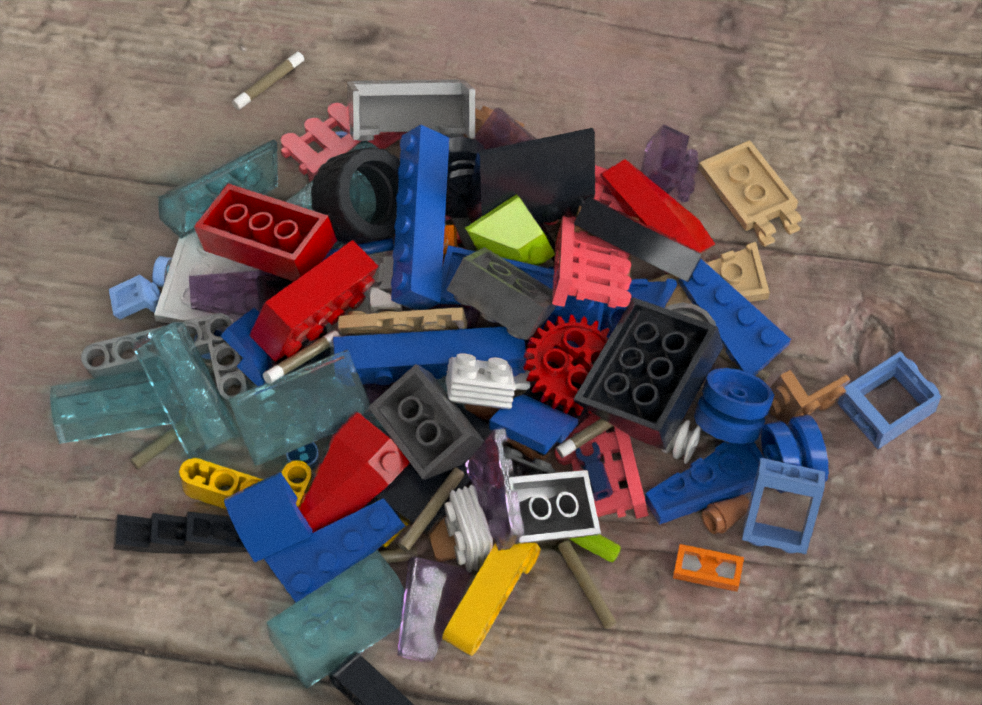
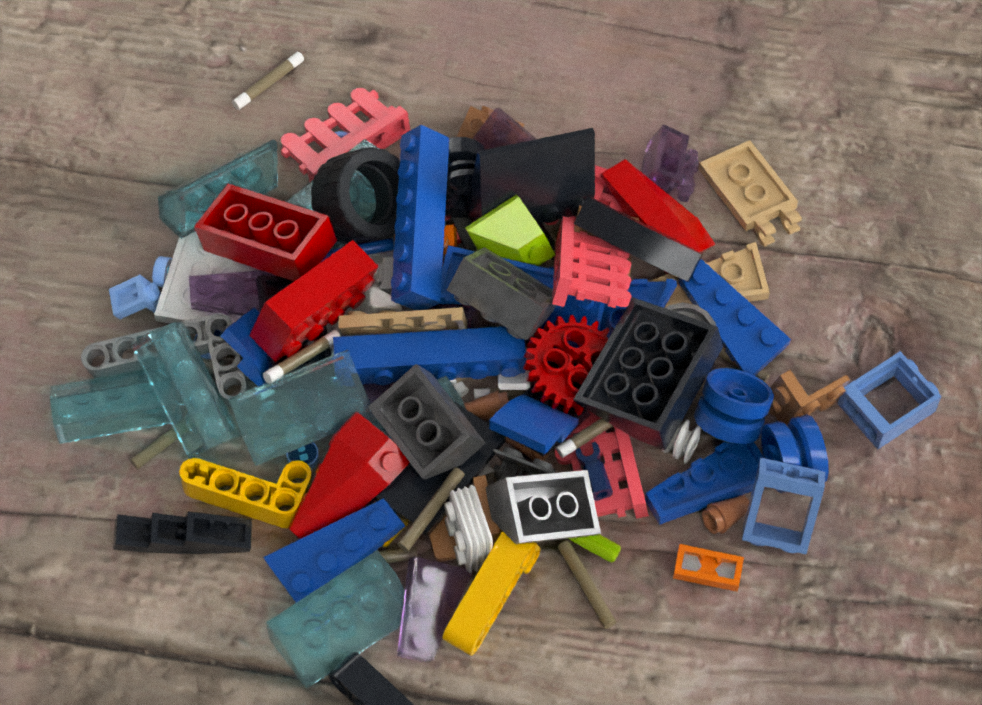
(267, 517): blue slope -> none
(405, 104): light grey windscreen -> none
(480, 382): white brick -> none
(499, 503): clear purple wing -> none

